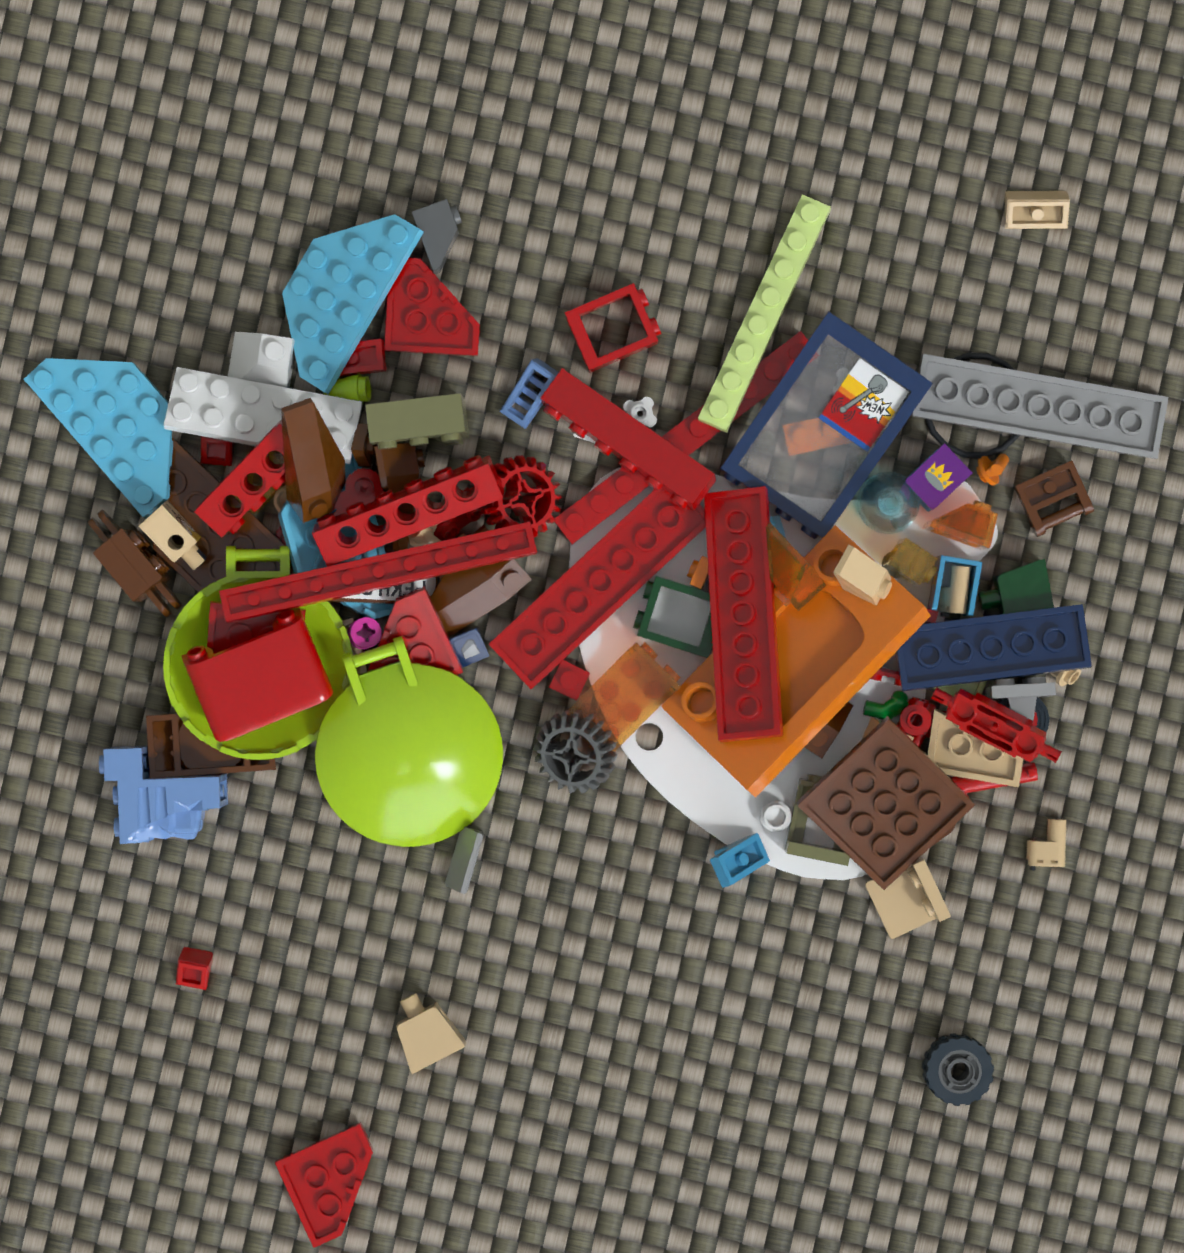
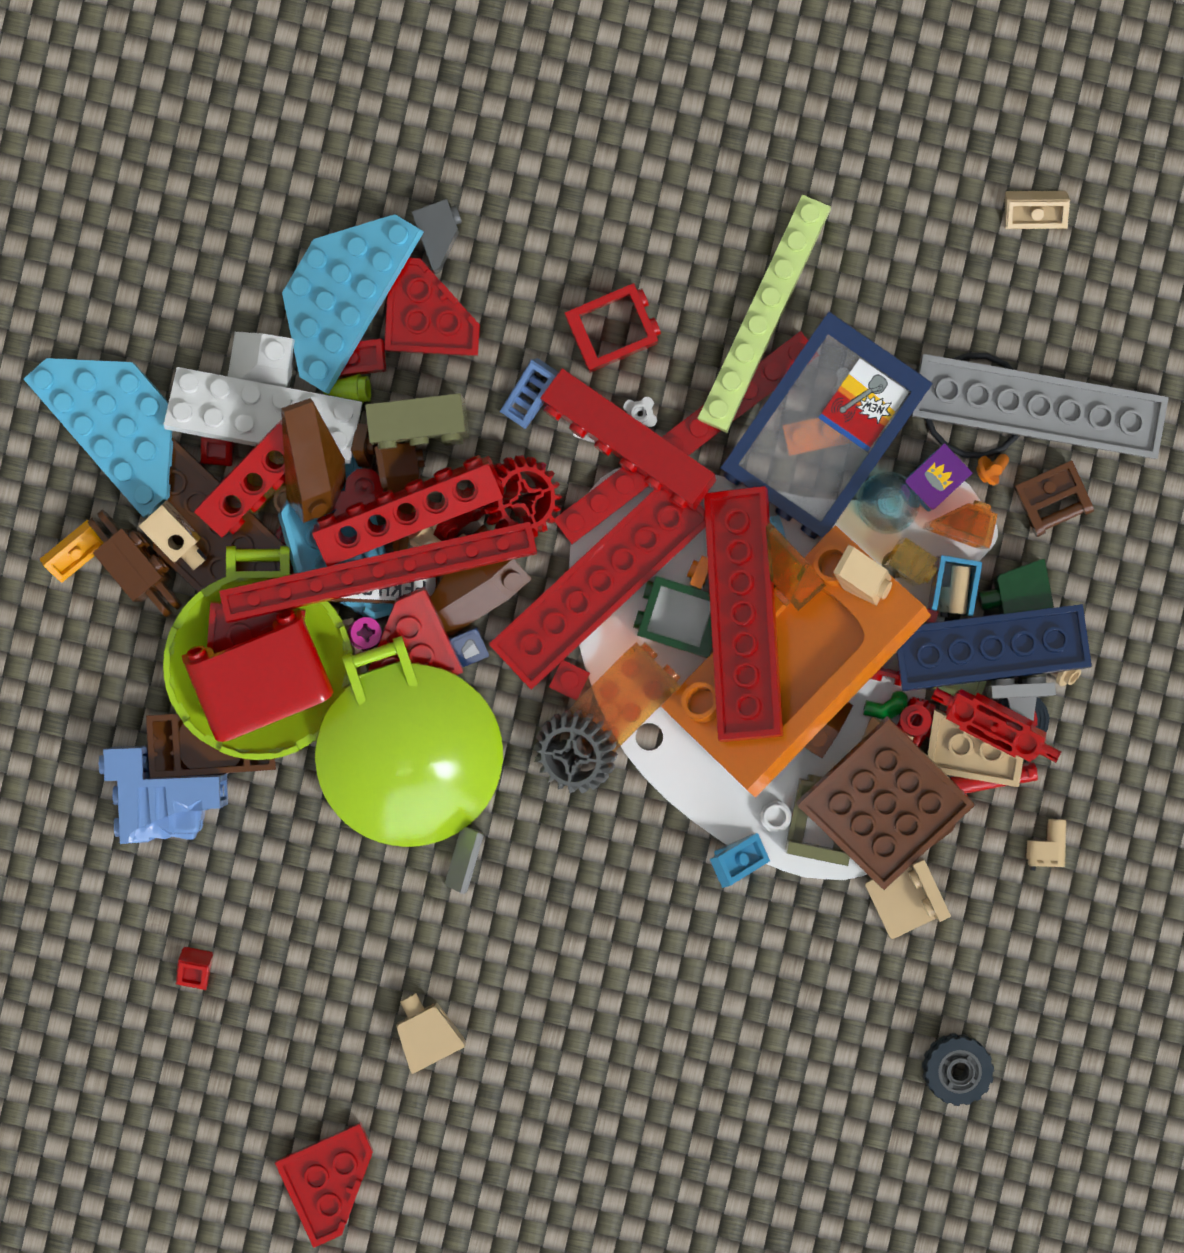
(72, 552): none -> light orange plate

